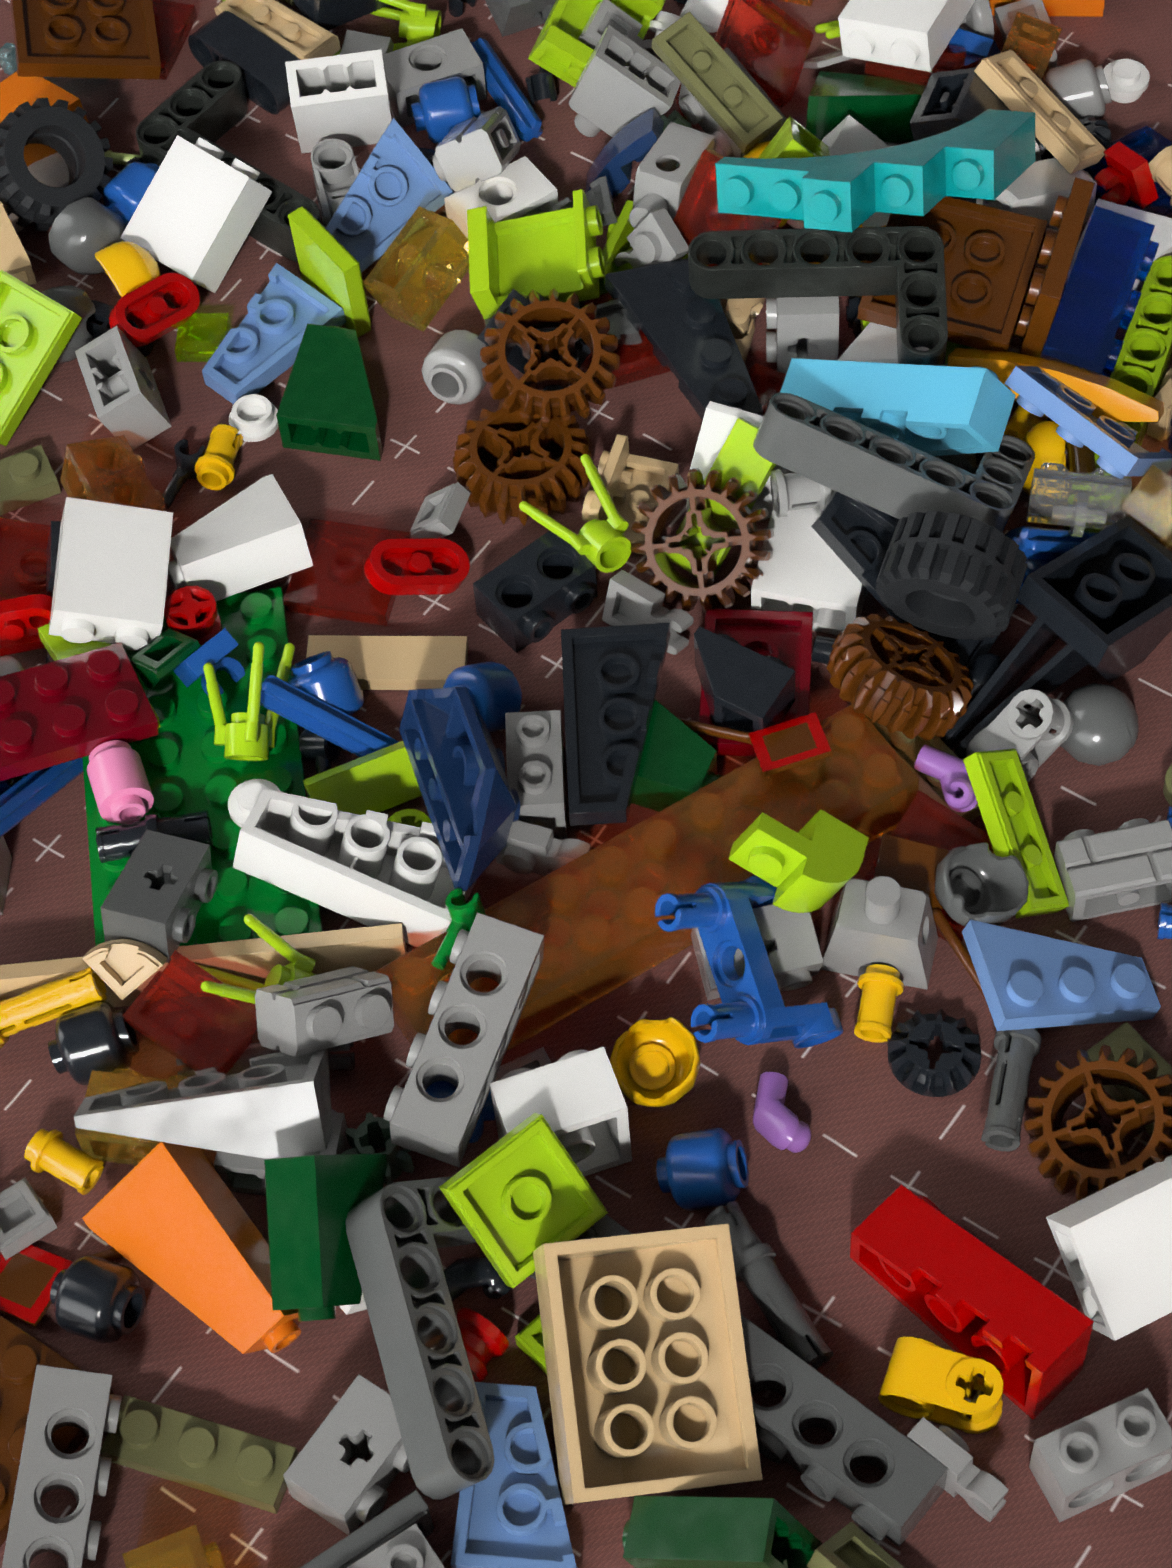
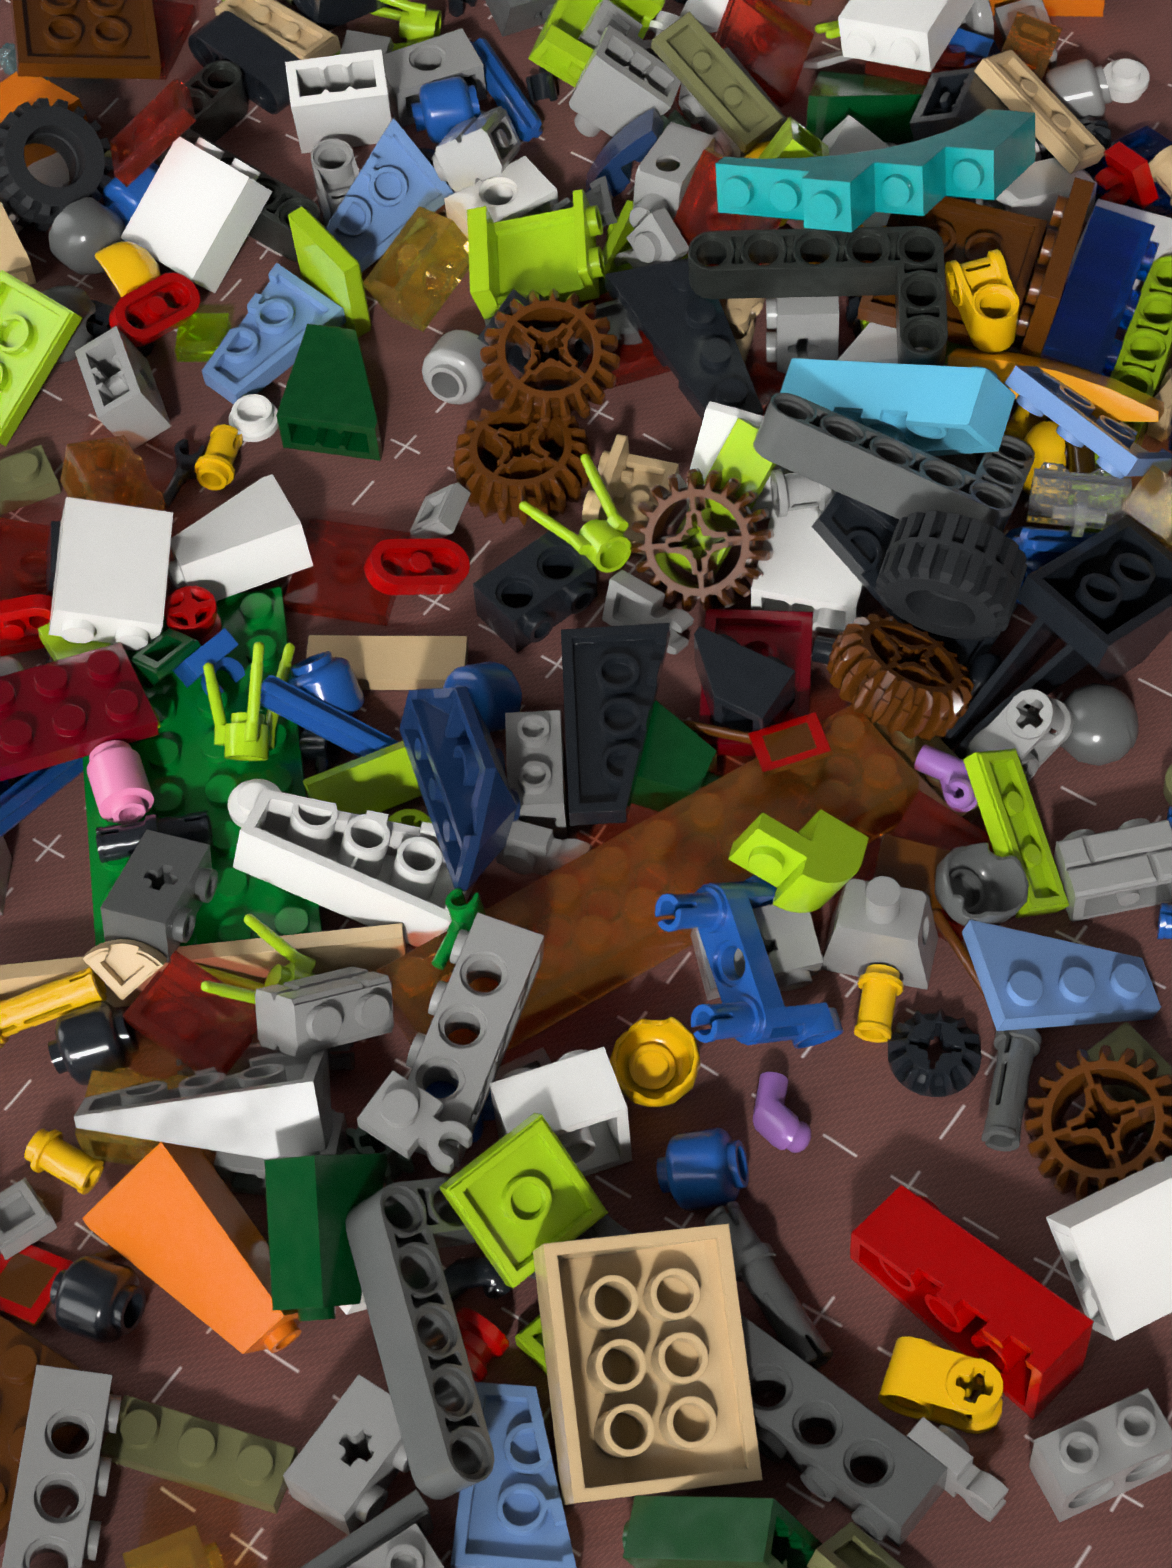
(152, 131): none -> clear red plate
(408, 1118): none -> light grey plate
(983, 293): none -> yellow piece

